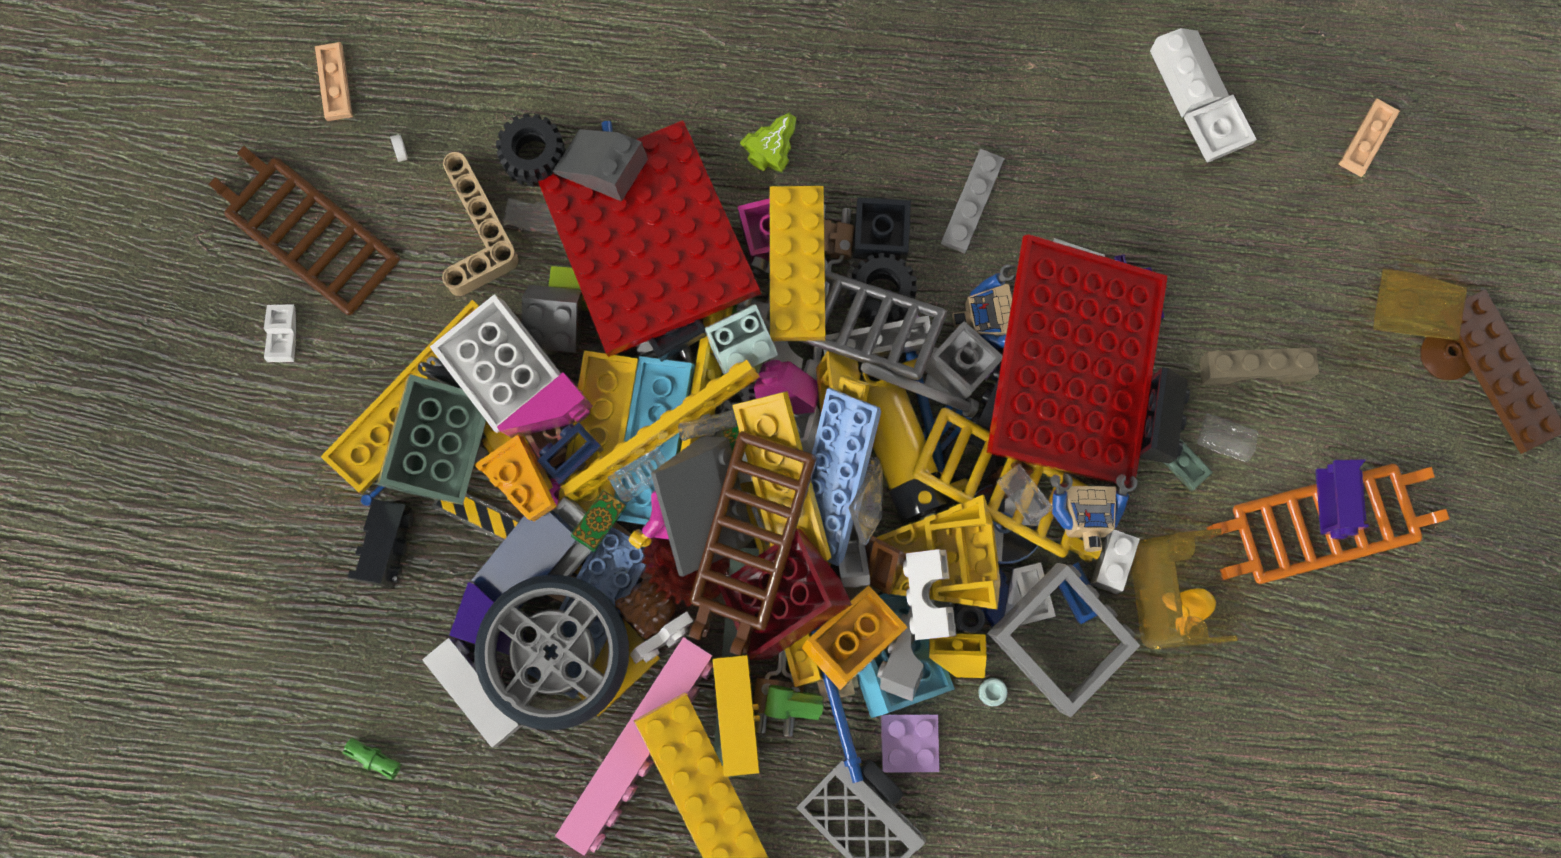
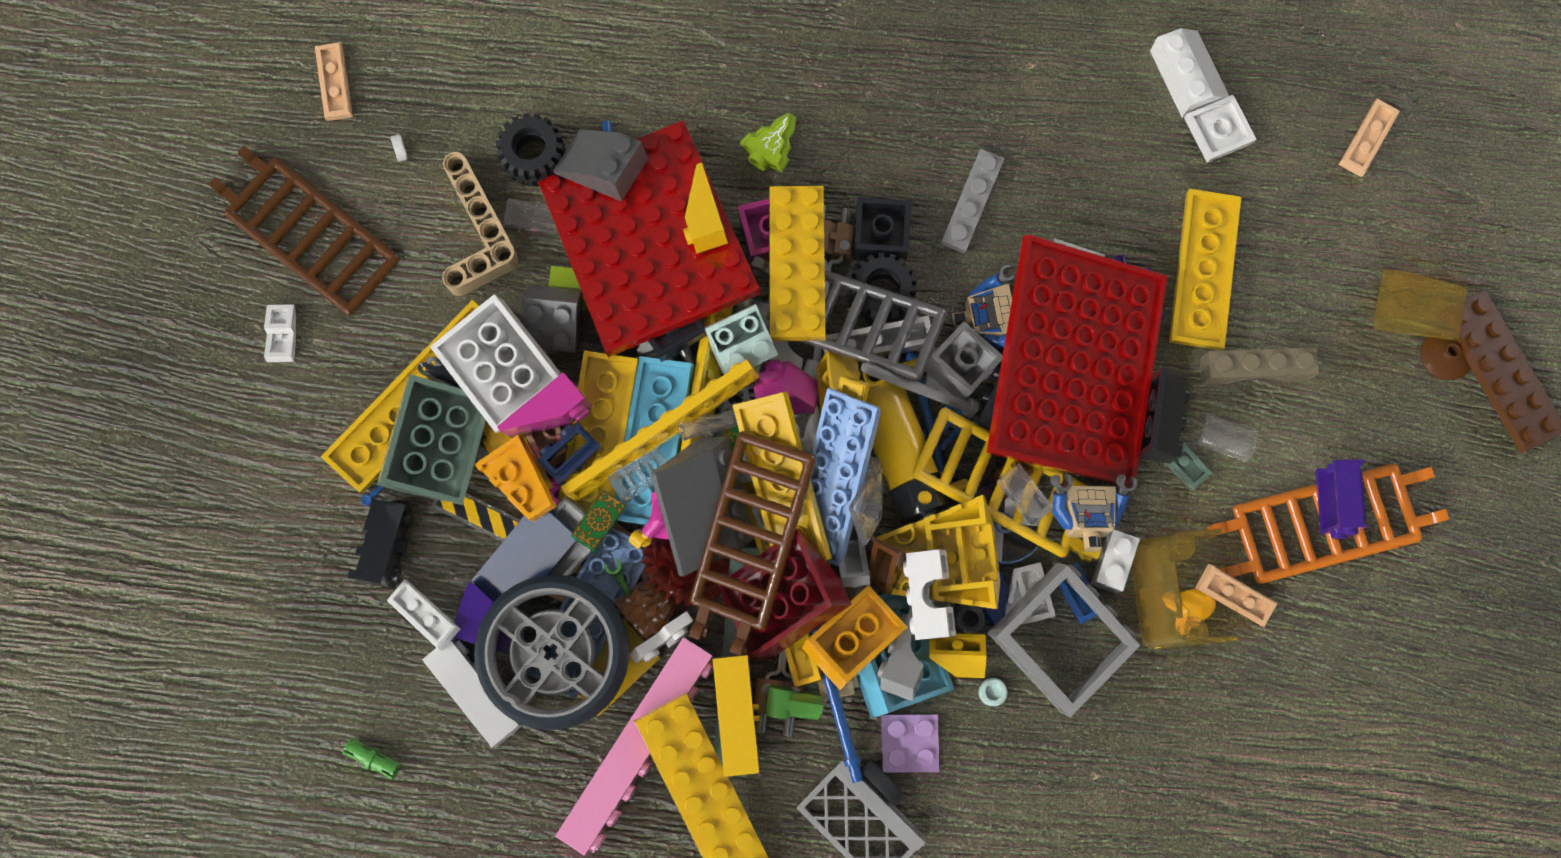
(423, 614): none -> white tile
(619, 576): none -> bright green hand
(702, 215): none -> yellow slope
(1205, 269): none -> yellow plate
(1236, 595): none -> light nougat tile

